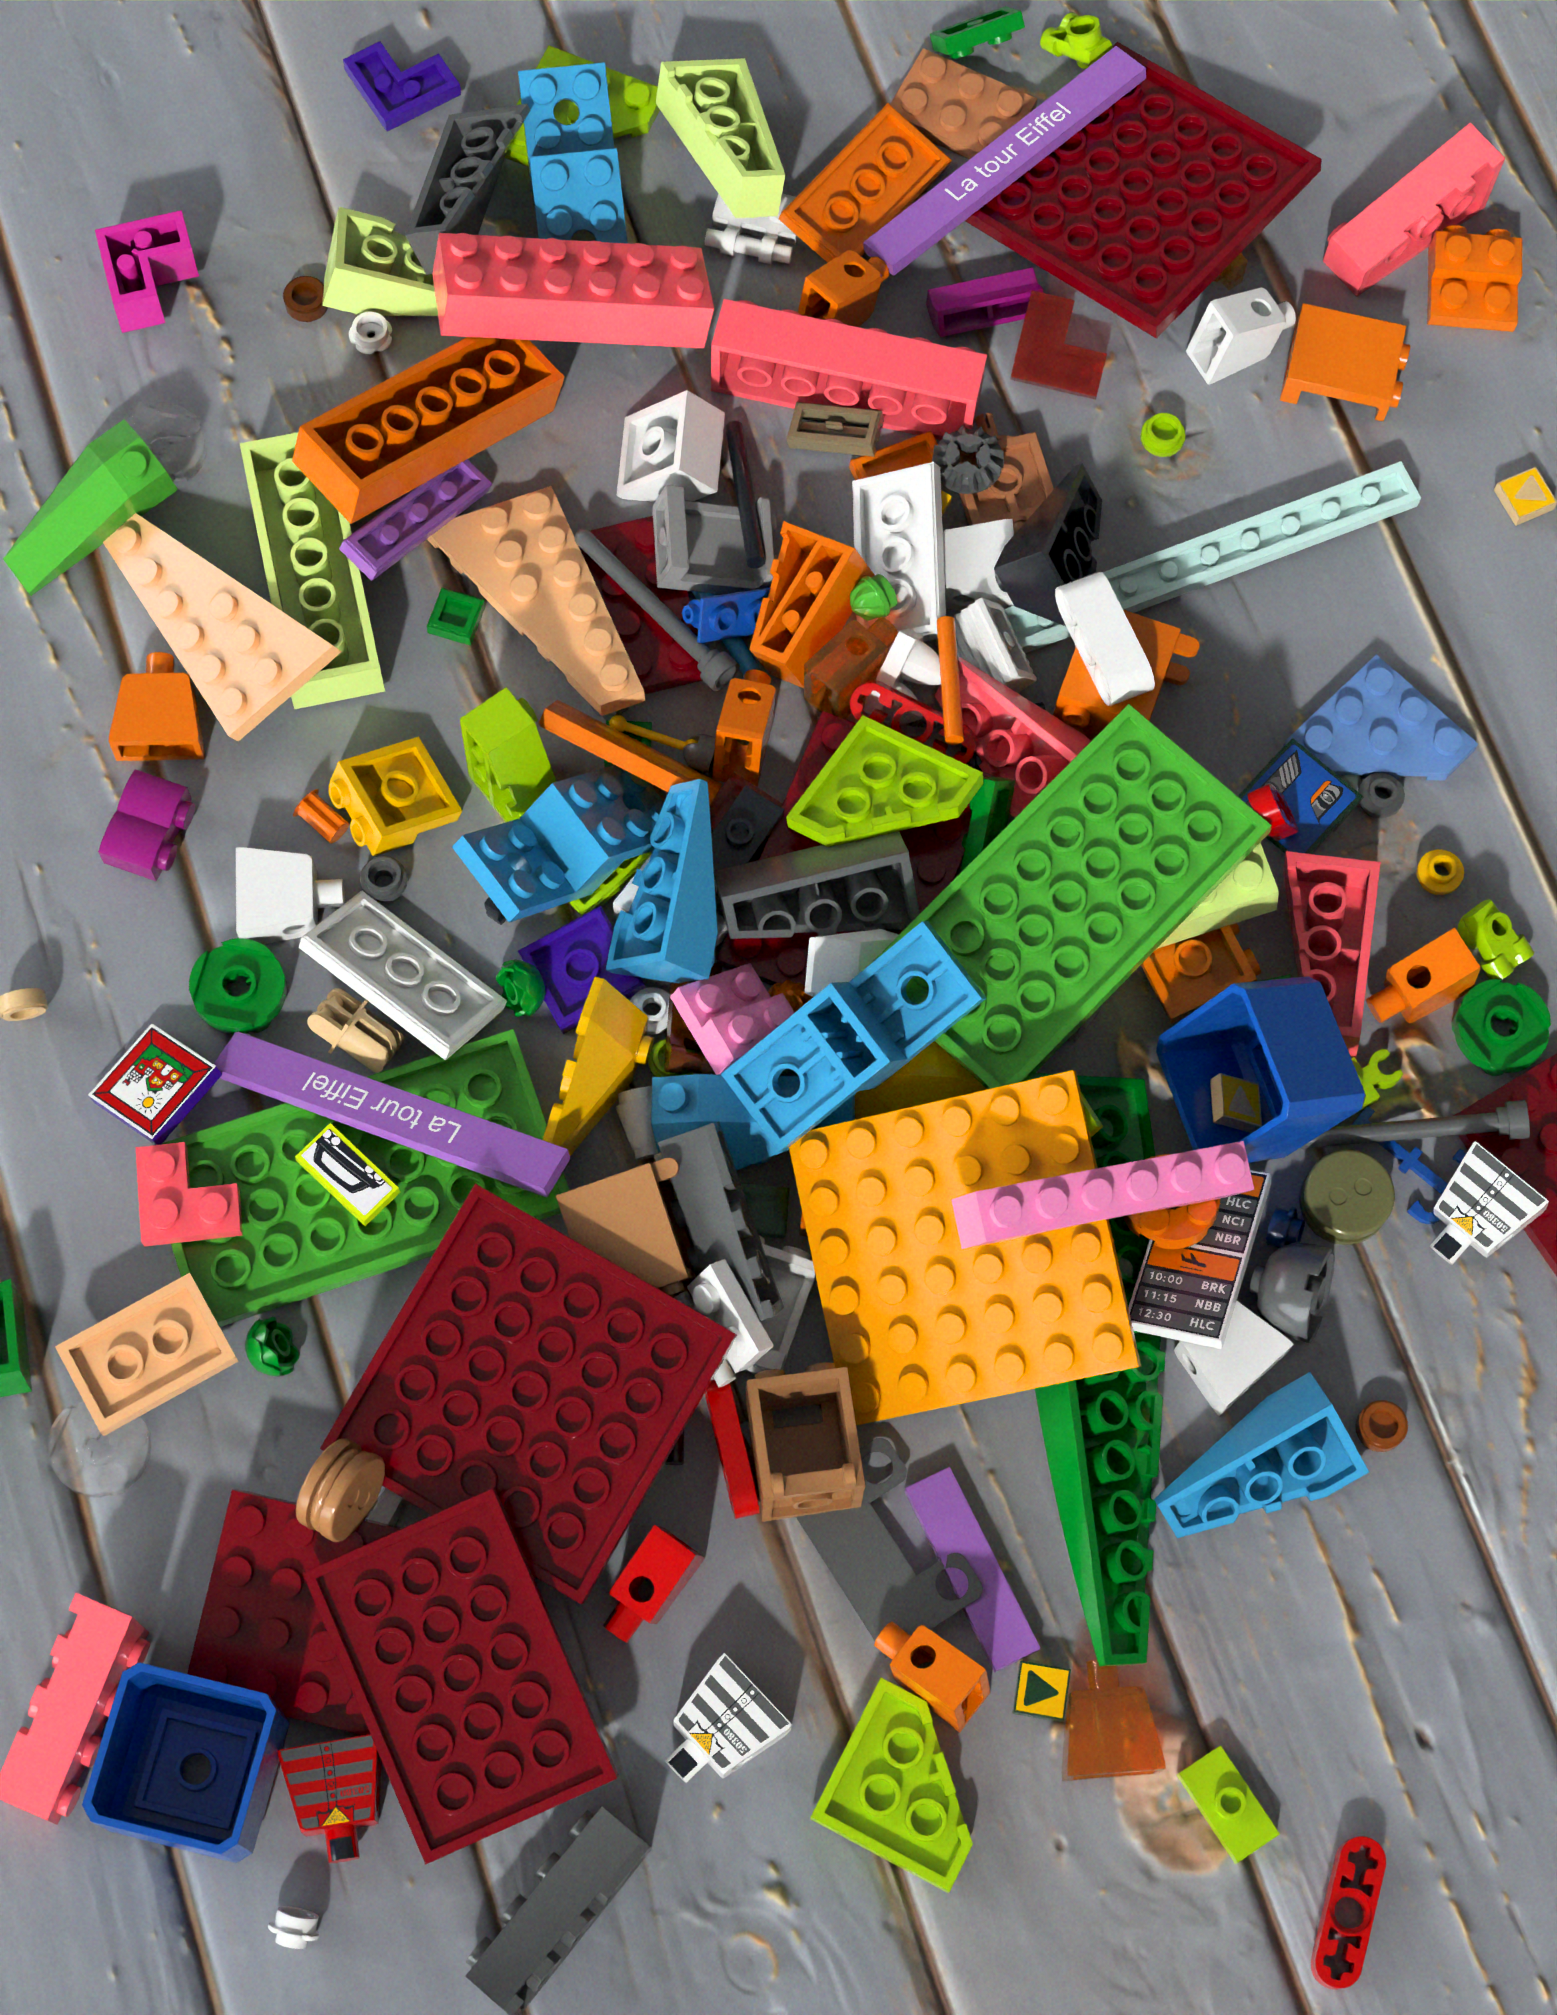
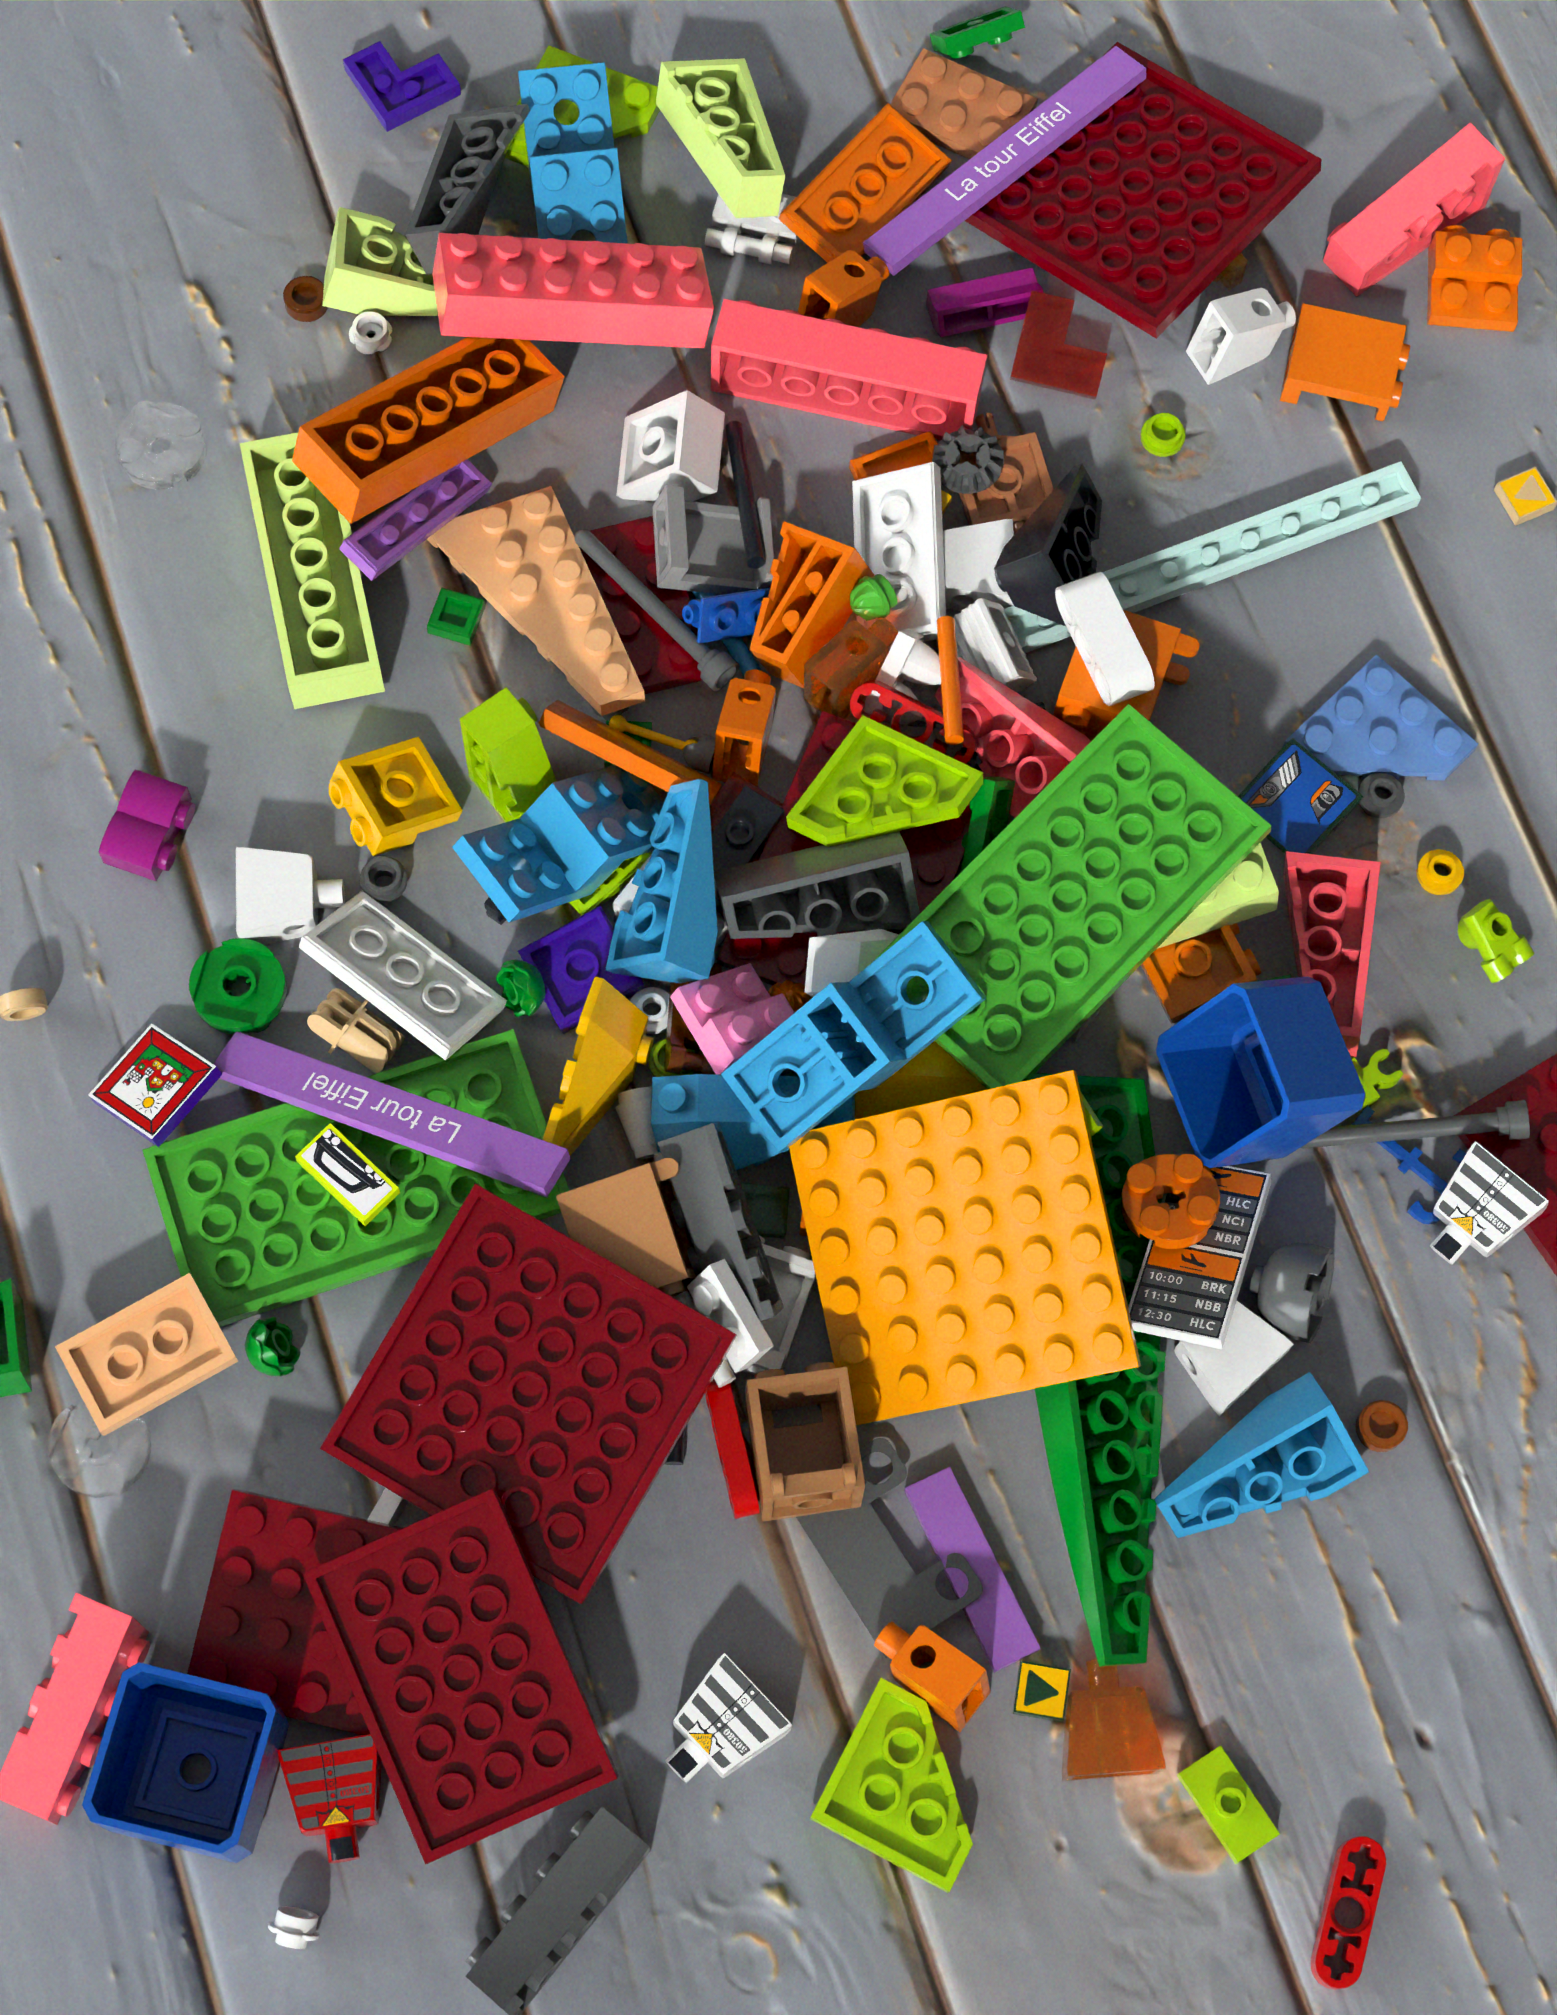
(94, 498): bright green wedge -> none
(140, 258): dark pink brick -> none
(156, 715): orange torso -> none
(173, 1210): coral plate -> none
(227, 637): light nougat wing -> none
(321, 817): orange piece -> none
(340, 1490): medium nougat head -> none
(669, 1567): red torso -> none
(833, 435): dark tan tile -> none
(1077, 38): lime plate -> none
(1101, 1194): bright pink arch -> none
(1236, 1103): tan tile -> none
(1275, 810): red beam -> none
(1285, 1228): dark blue plate -> none
(1346, 1197): olive head -> none
(1441, 969): orange torso -> none
(1494, 1051): green plate -> none

